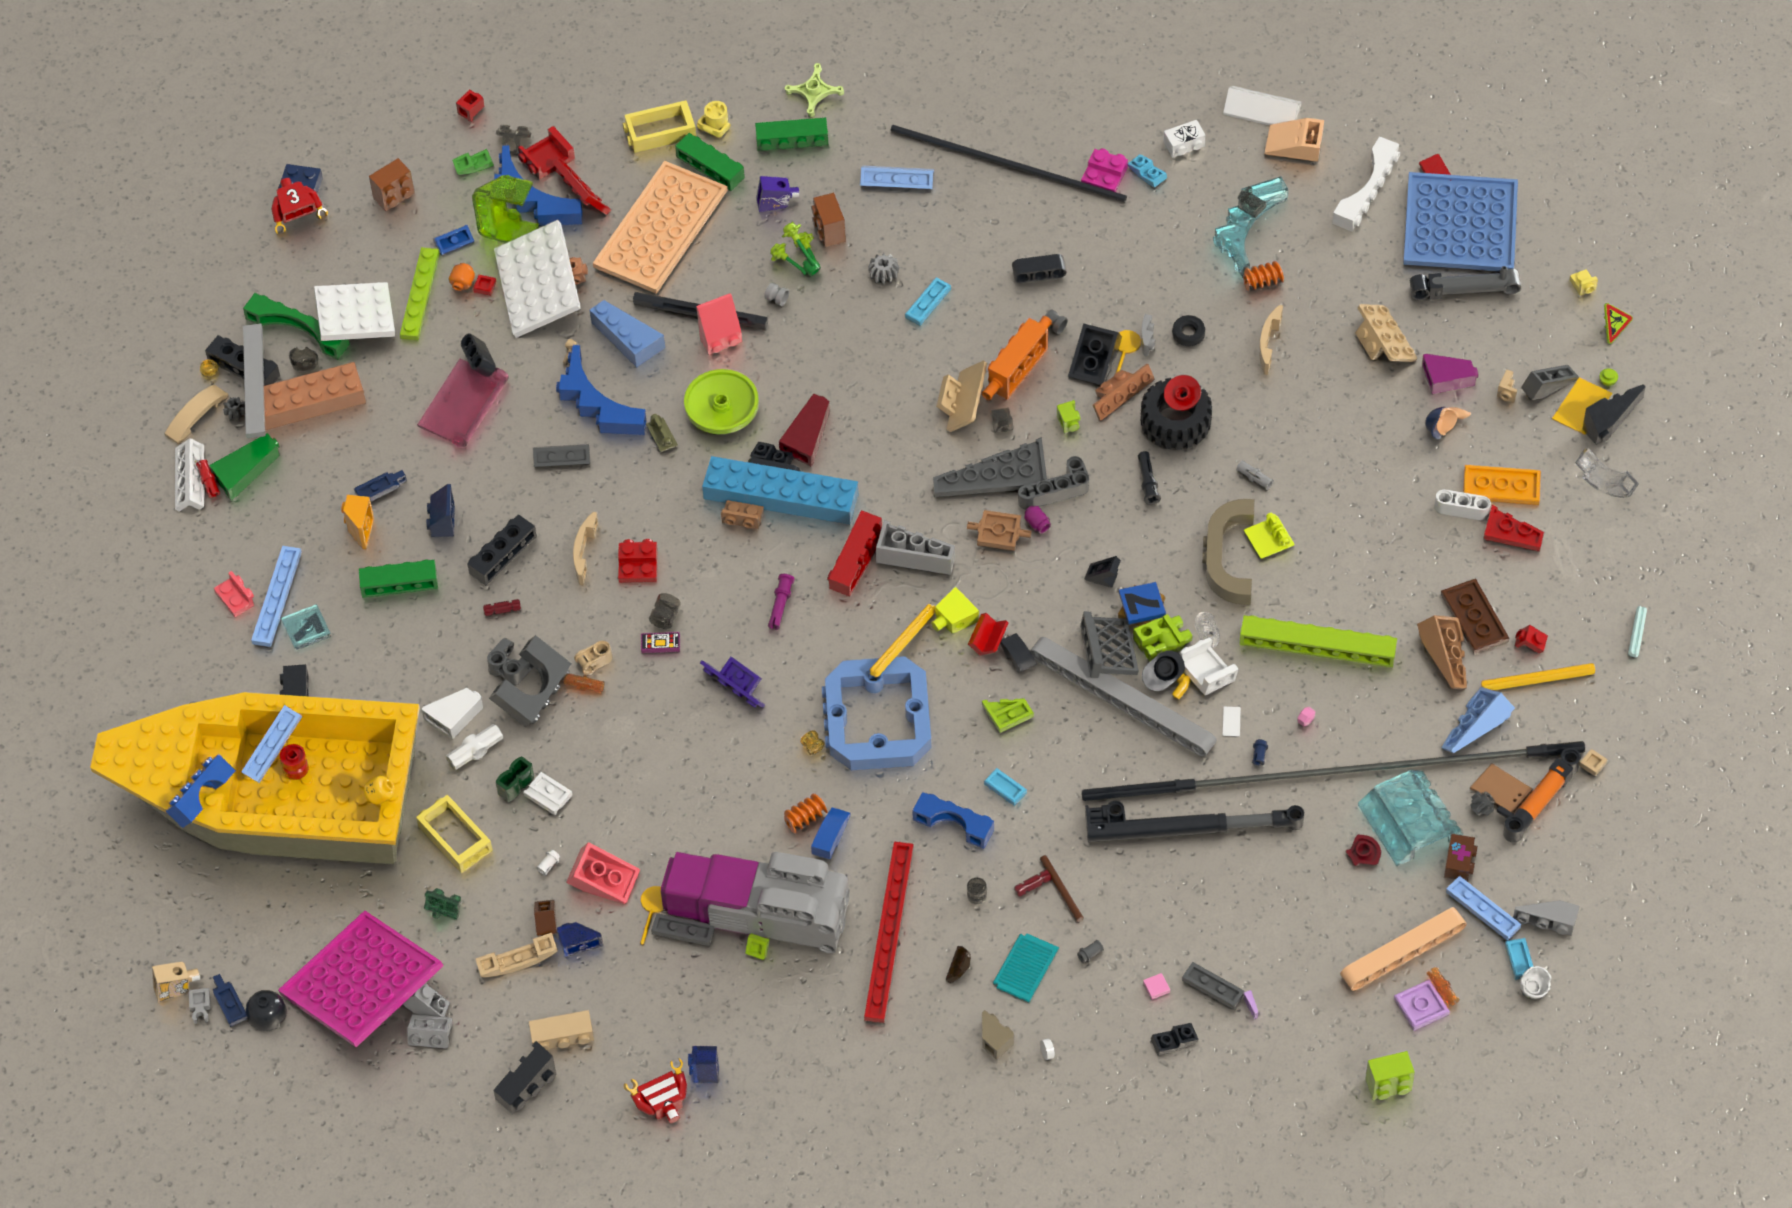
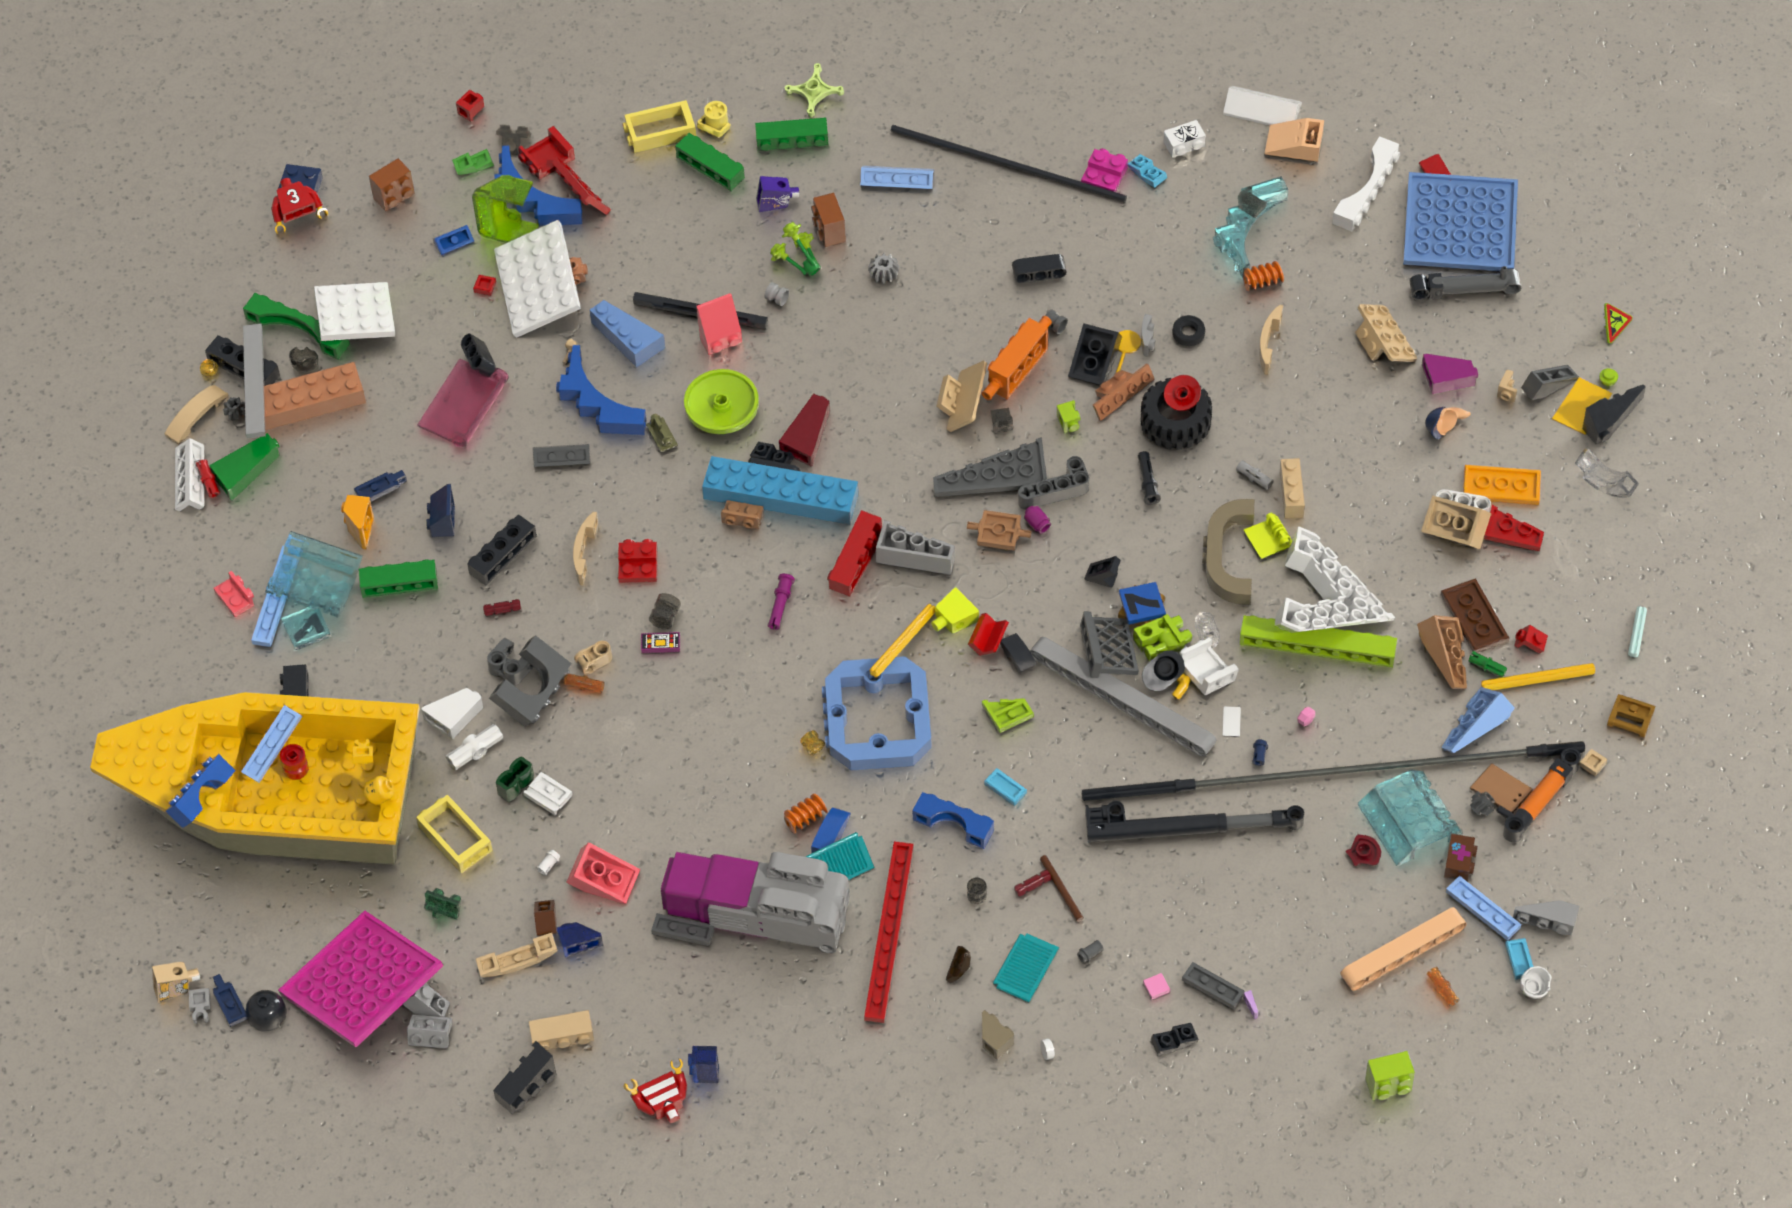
(315, 574): none -> clear light blue slope
(362, 752): none -> yellow plate
(419, 293): lime plate -> none
(461, 277): orange head -> none
(651, 902): yellow piece -> none
(660, 227): light nougat plate -> none
(739, 677): dark purple bracket -> none
(757, 946): lime tile -> none
(846, 856): none -> teal window
(928, 301): medium azure tile -> none
(1292, 488): none -> tan brick
(1344, 595): none -> white wedge
(1421, 1005): lavender tile -> none
(1456, 522): none -> tan slope
(1487, 664): none -> green axle
(1584, 282): light yellow bracket -> none
(1632, 710): none -> pearl gold plate

